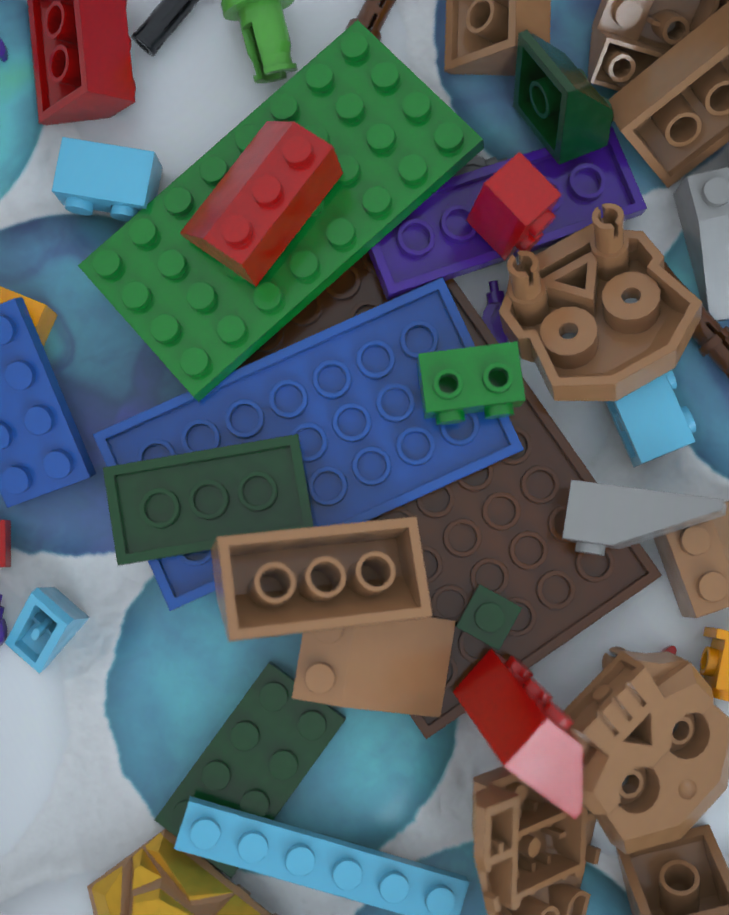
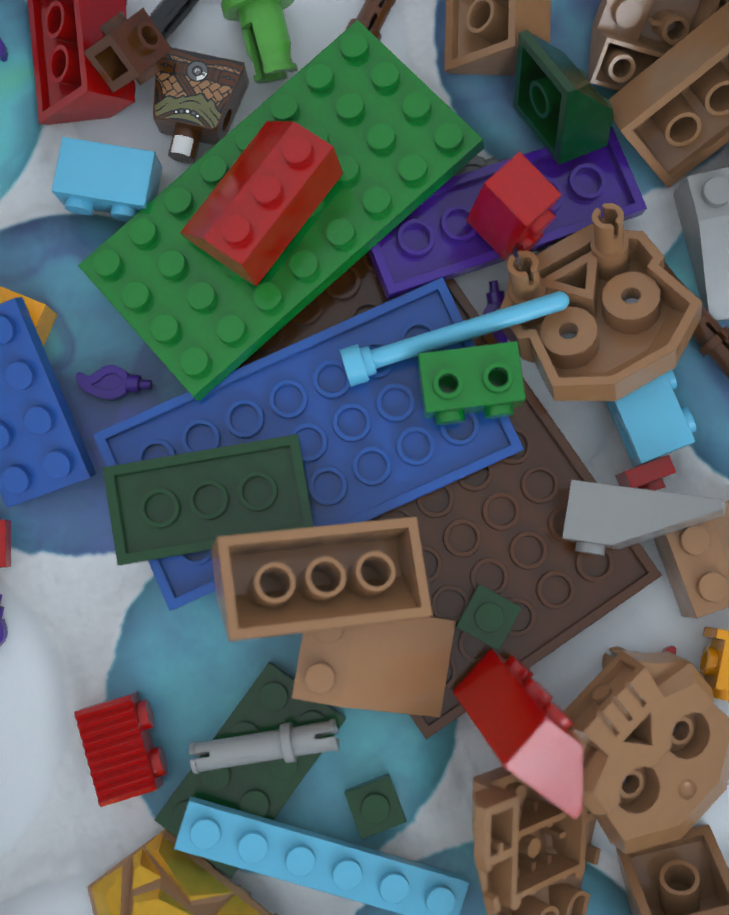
(45, 627): medium azure slope -> none
(111, 383): none -> dark purple piece
(121, 748): none -> red brick
(135, 43): none -> reddish brown brick
(196, 99): none -> torso
(265, 746): none -> light grey pin
(363, 362): none -> medium azure piece
(375, 806): none -> dark green plate
(647, 476): none -> red plate

